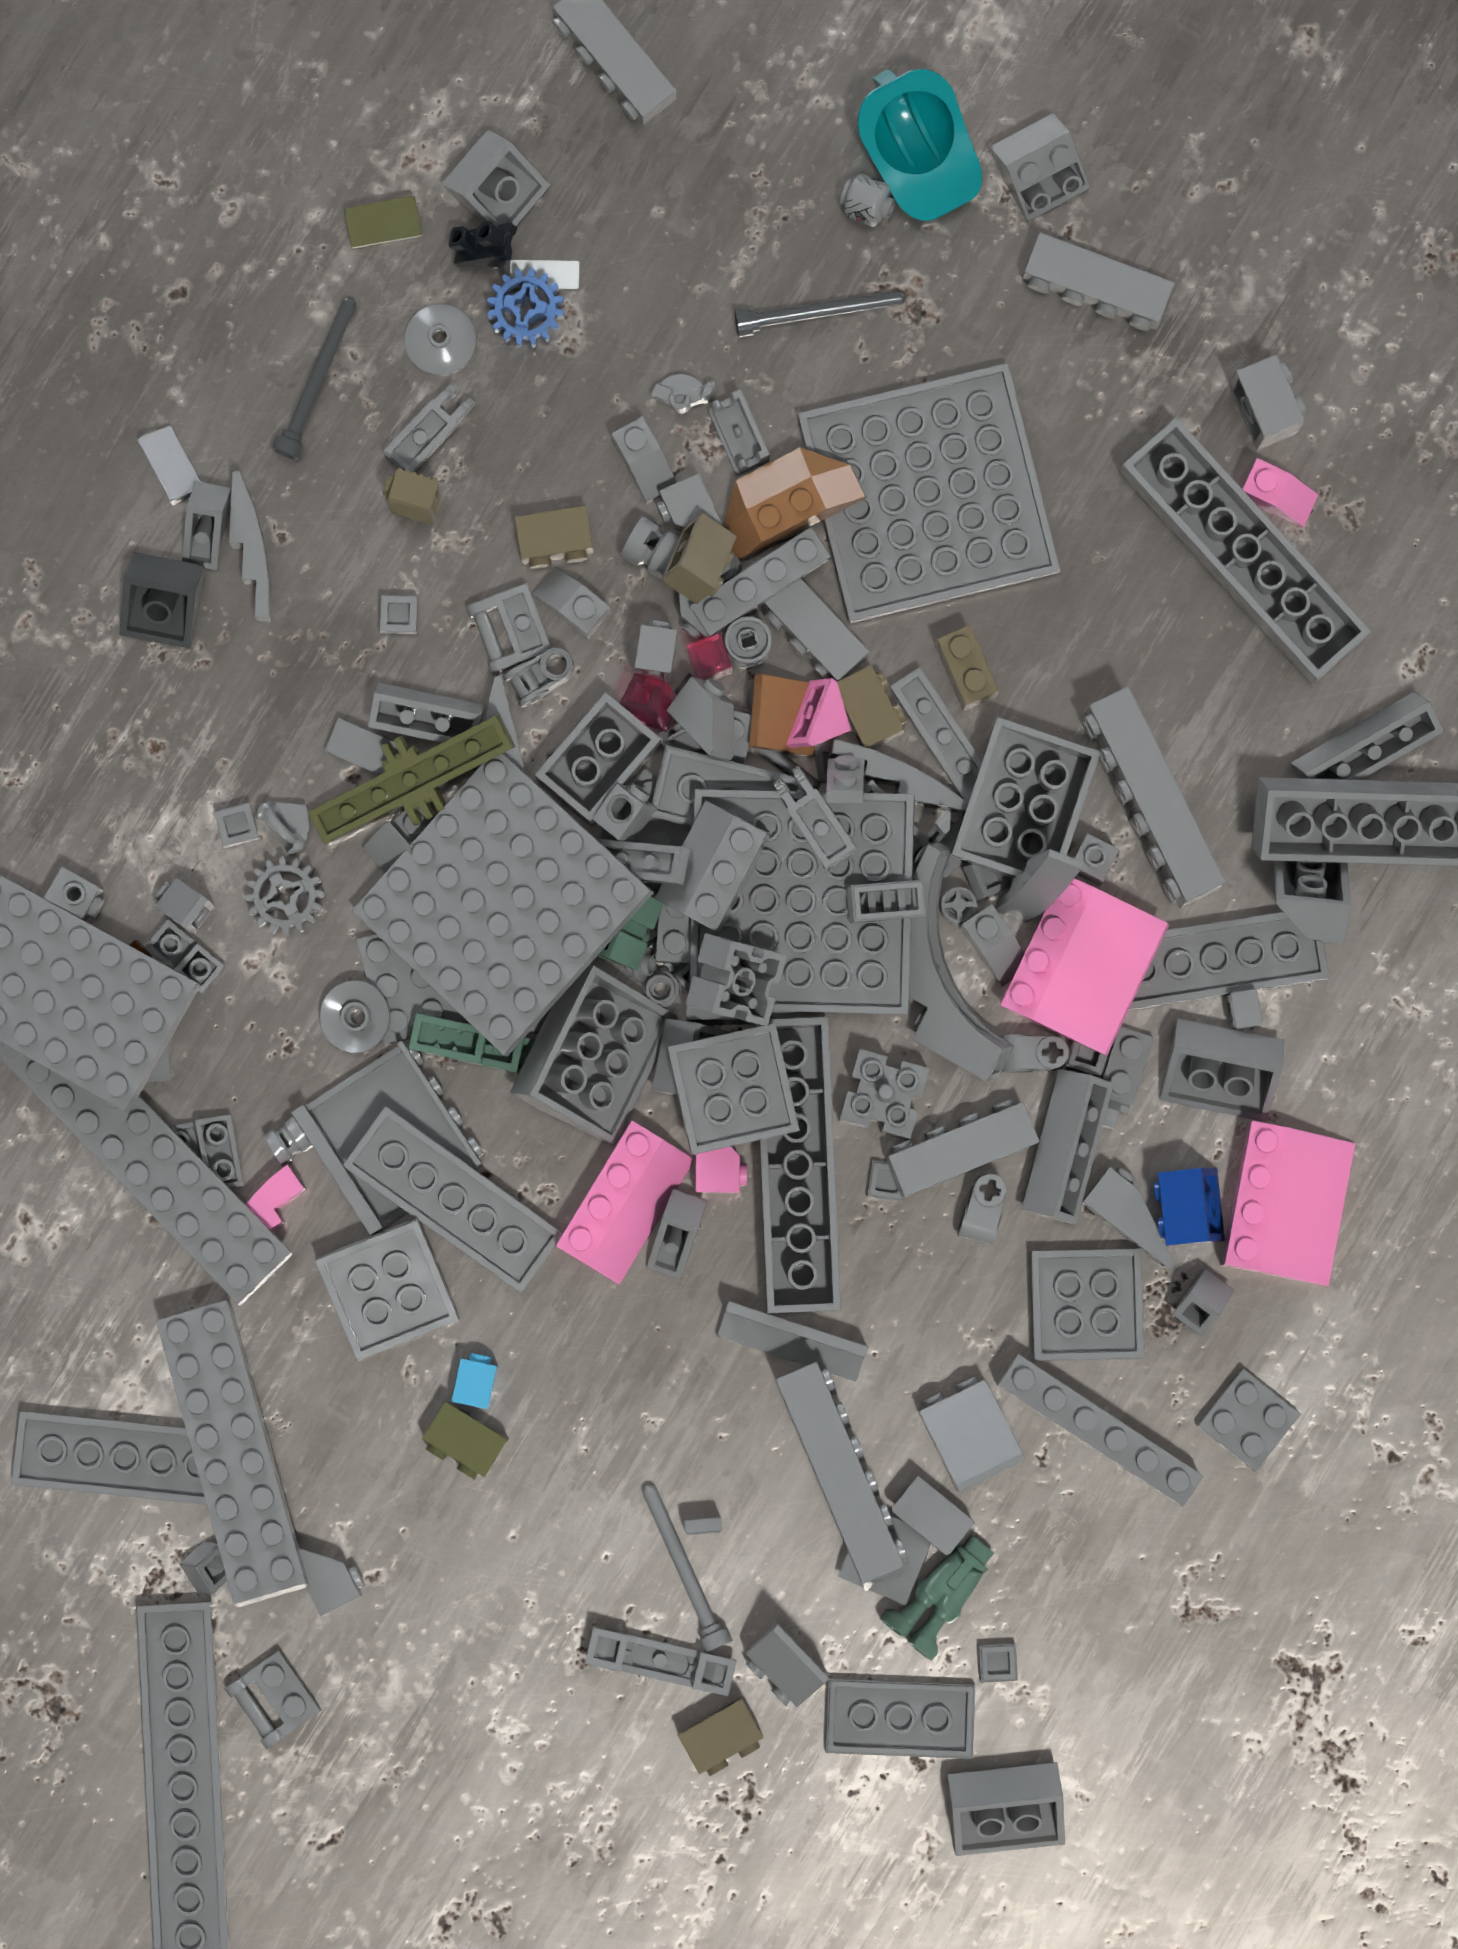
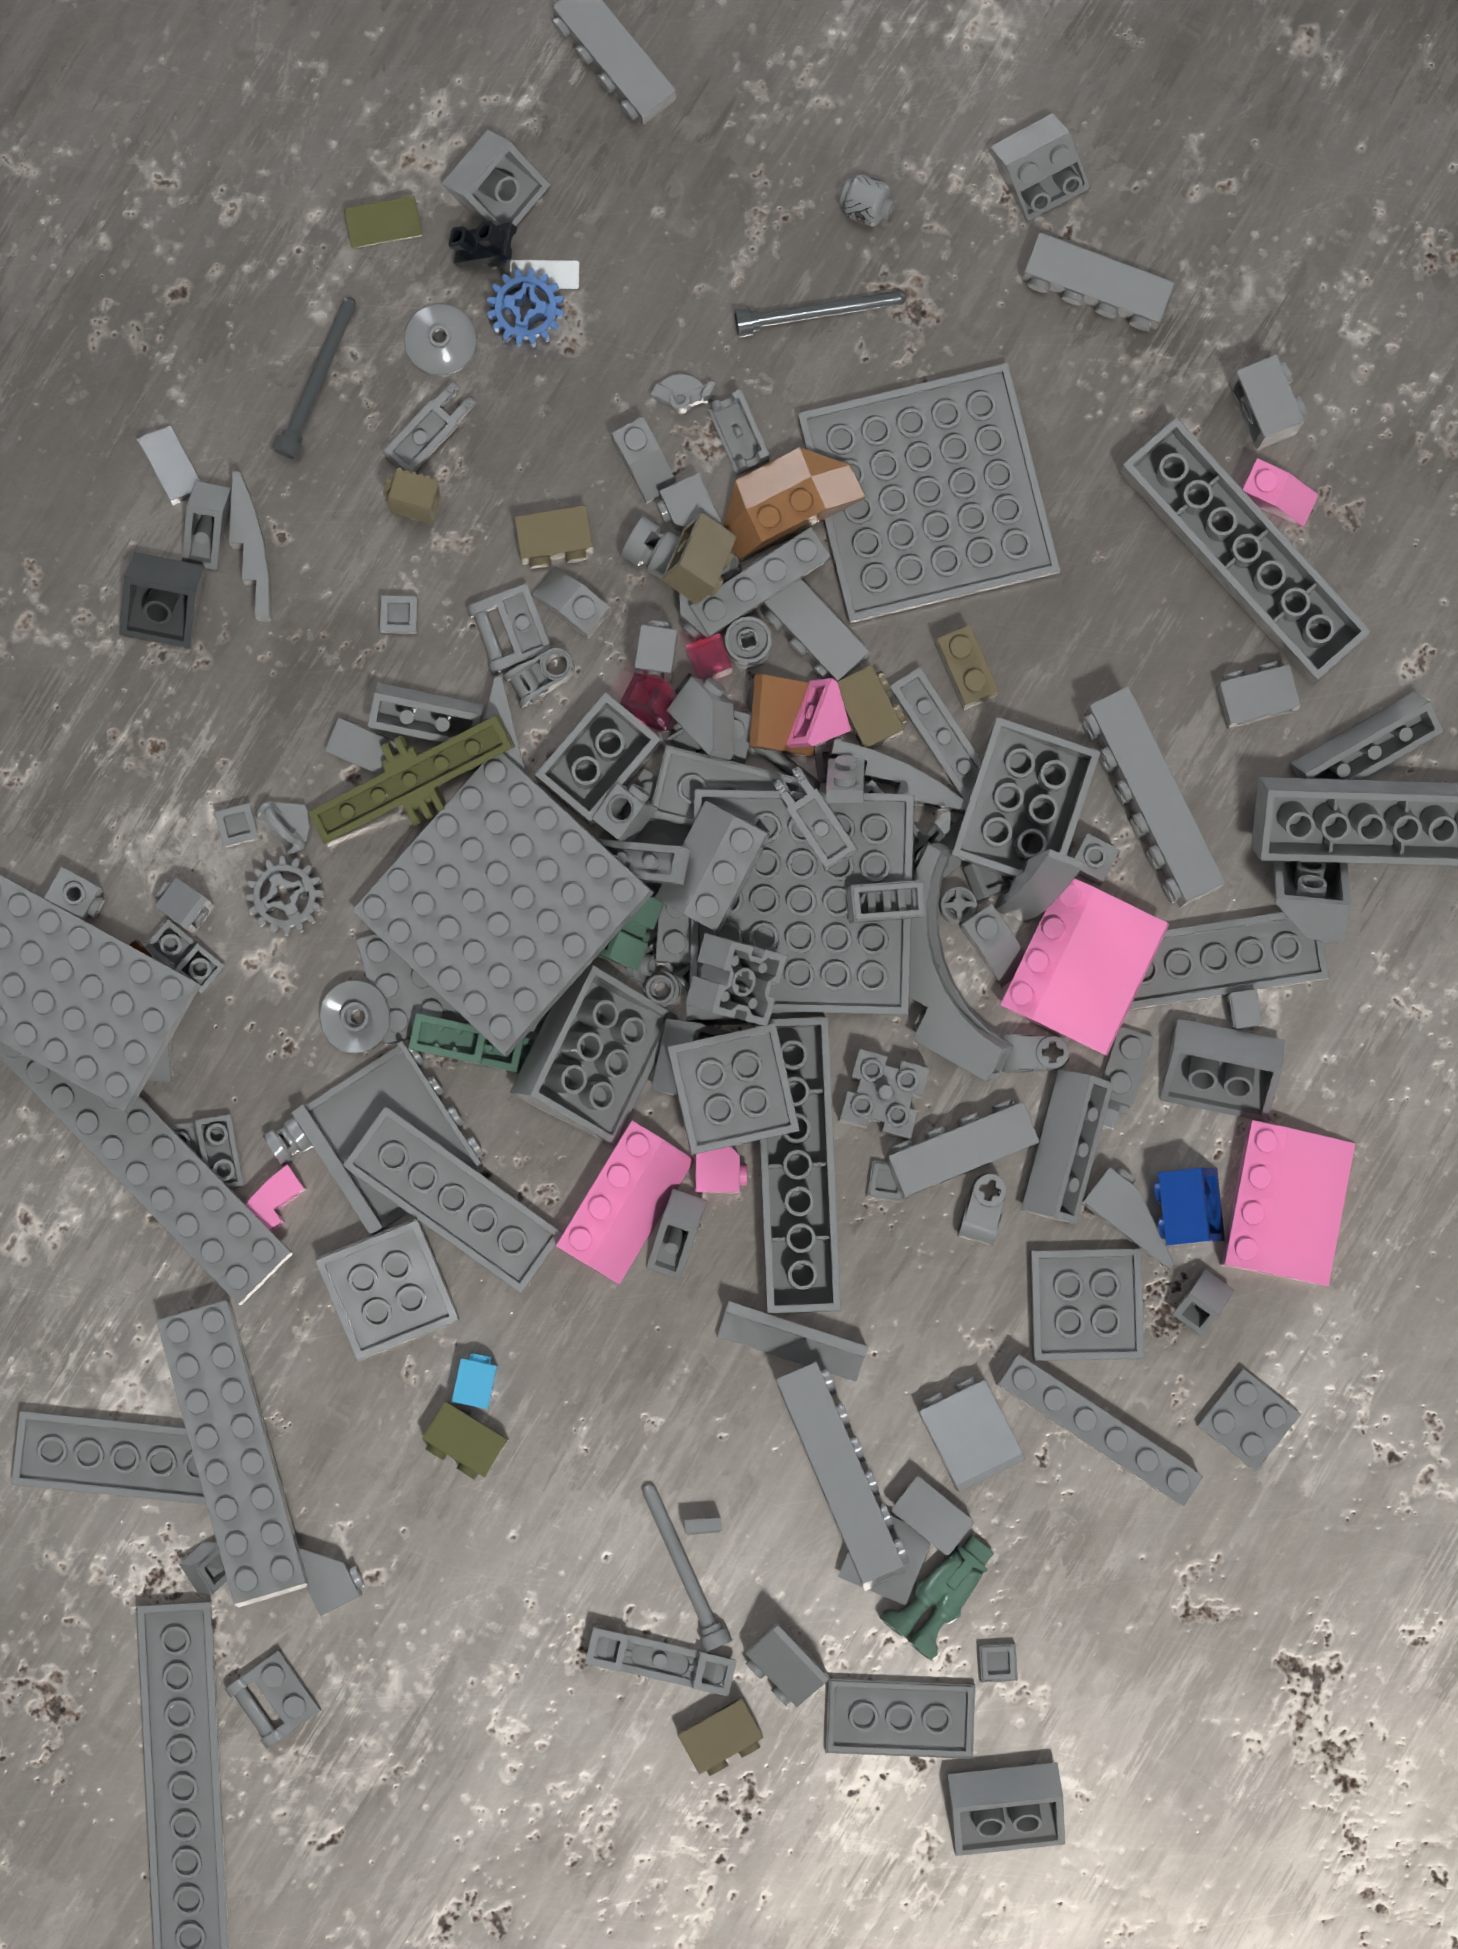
(394, 839): light grey slope -> none
(919, 143): teal piece -> none
(1086, 1060): light grey slope -> none
(1258, 694): none -> light grey brick

